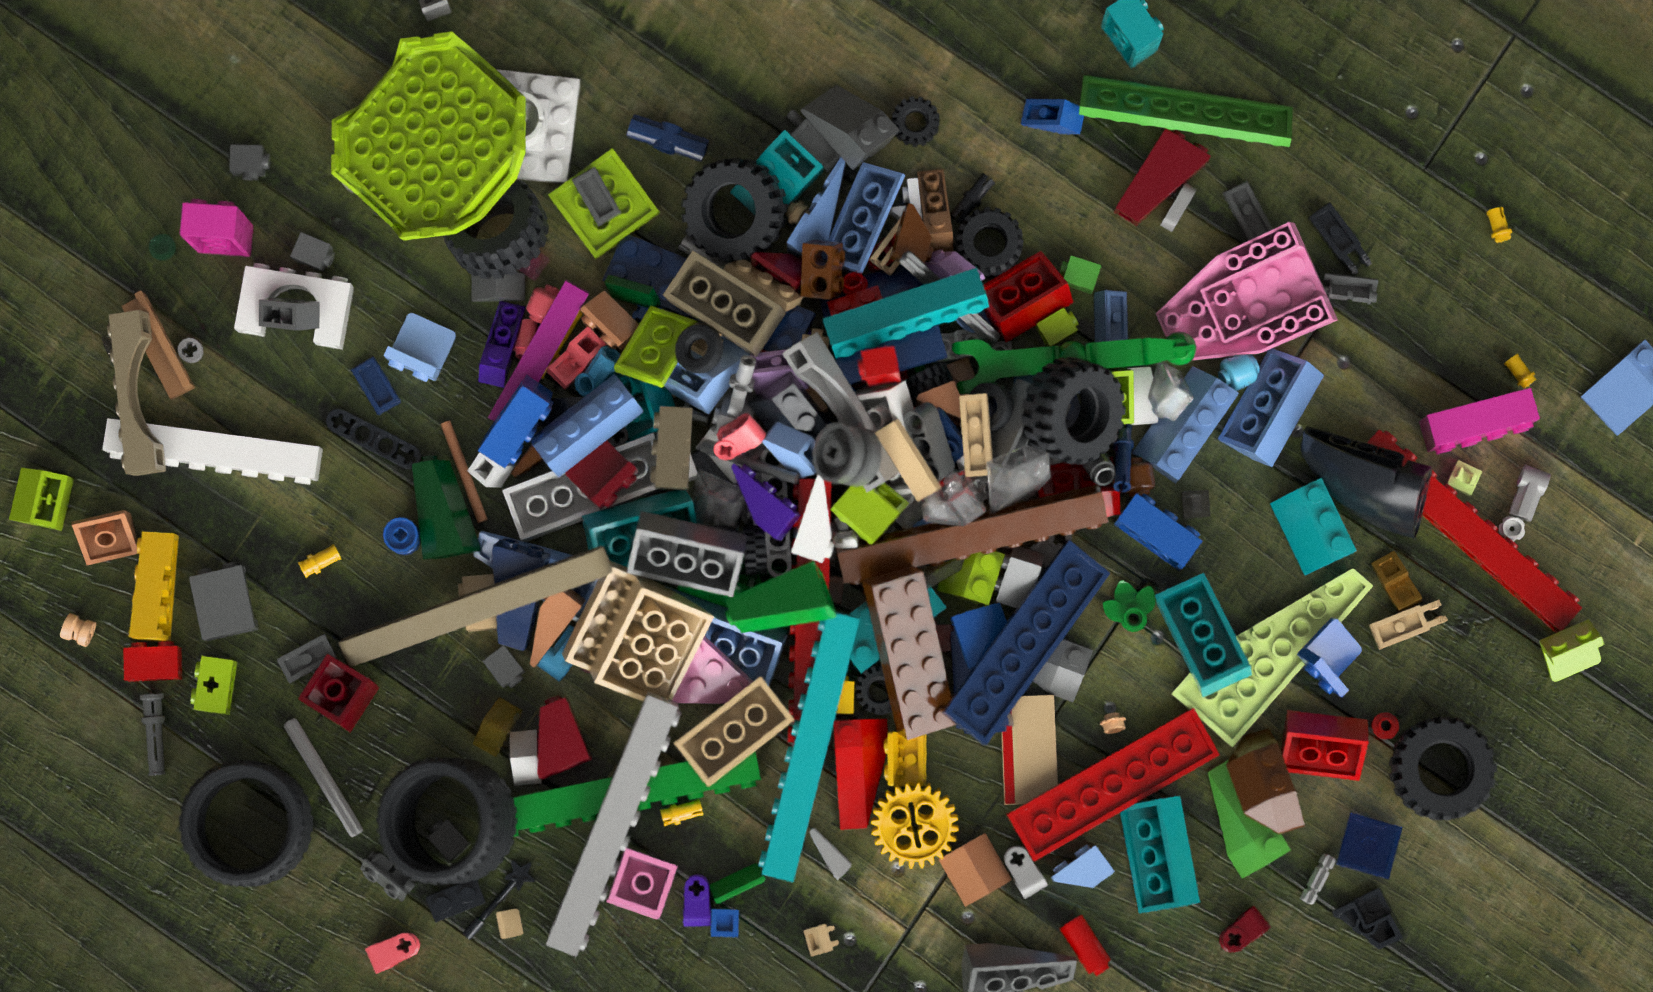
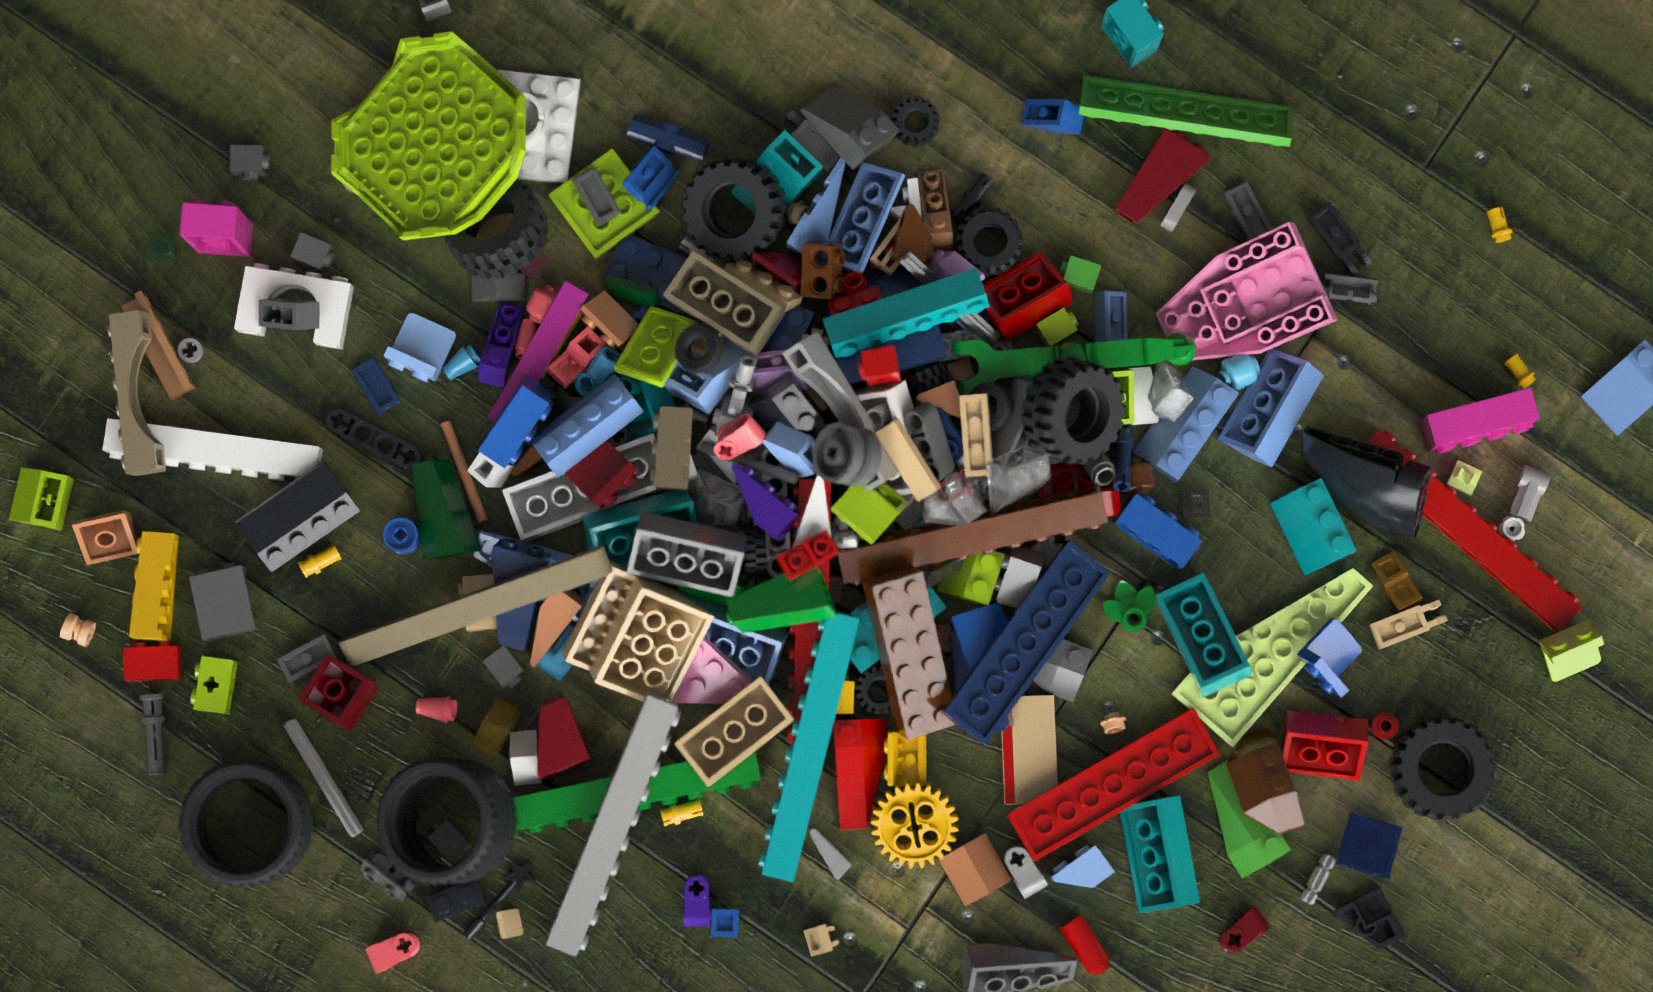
(297, 516): none -> black slope
(438, 708): none -> coral cone
(463, 361): none -> dark azure cone
(641, 884): bright pink brick -> none
(650, 177): none -> blue plate
(737, 883): green slope -> none
(807, 555): none -> red slope

